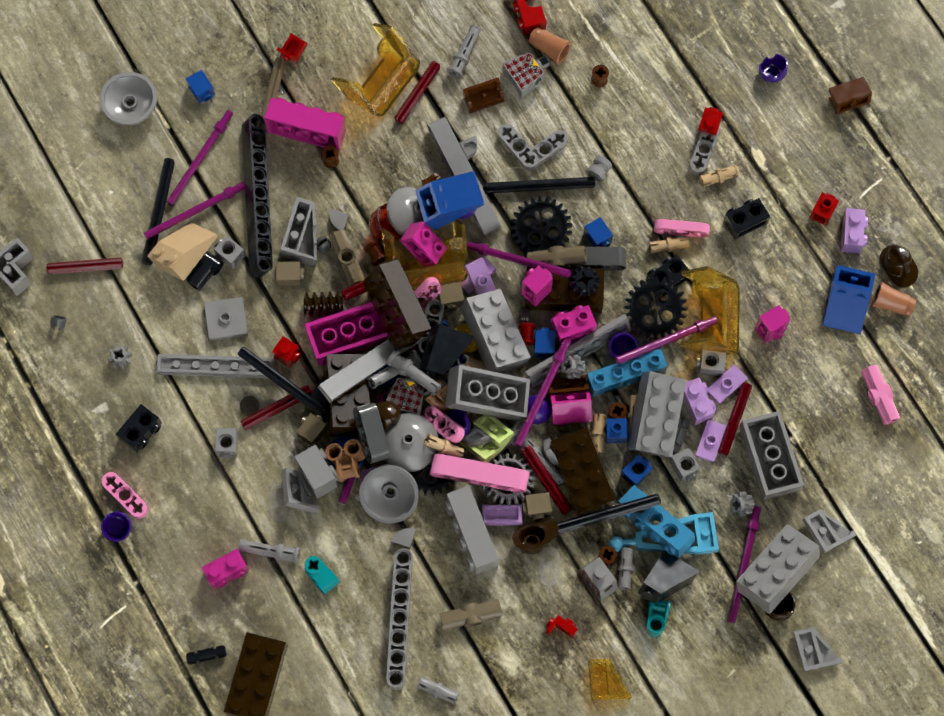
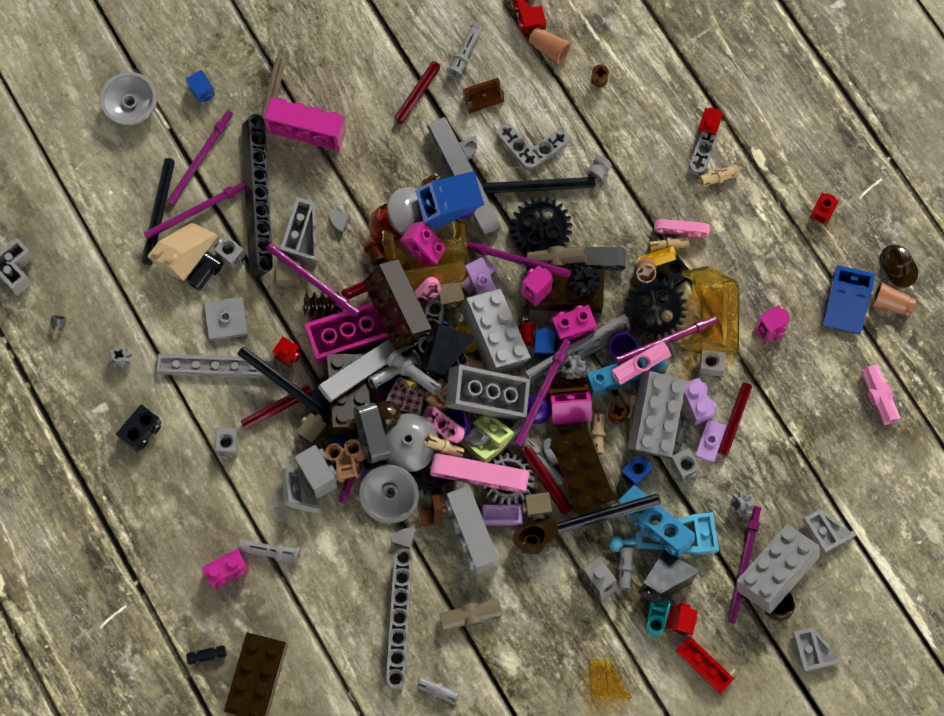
(84, 265): dark red axle -> none
(116, 495): bright pink beam -> none
(116, 526): dark purple hair -> none
(249, 405): clear smoke tile -> none
(292, 48): red bracket -> none
(323, 577): teal piece -> none
(325, 247): dark grey hinge -> none
(330, 151): reddish brown bush -> none
(341, 302): none -> magenta bar
(343, 248): dark tan piece -> none
(388, 78): clear yellow windscreen -> none
(433, 515): none -> reddish brown bracket
(525, 72): torso -> none
(565, 625): red bracket -> none
(598, 233): blue brick -> none
(609, 551): reddish brown bush -> none
(616, 431): blue brick -> none
(630, 368): none -> bright pink piece
(647, 274): none -> medium nougat wheel
(661, 256): none -> yellow tile
(681, 619): none -> red brick
(704, 665): none -> red plate
(727, 384): lavender plate -> none
(749, 221): black brick -> none
(771, 455): light grey brick -> none
(773, 68): dark purple hair -> none
(850, 95): reddish brown hinge -> none
(853, 230): lavender brick -> none

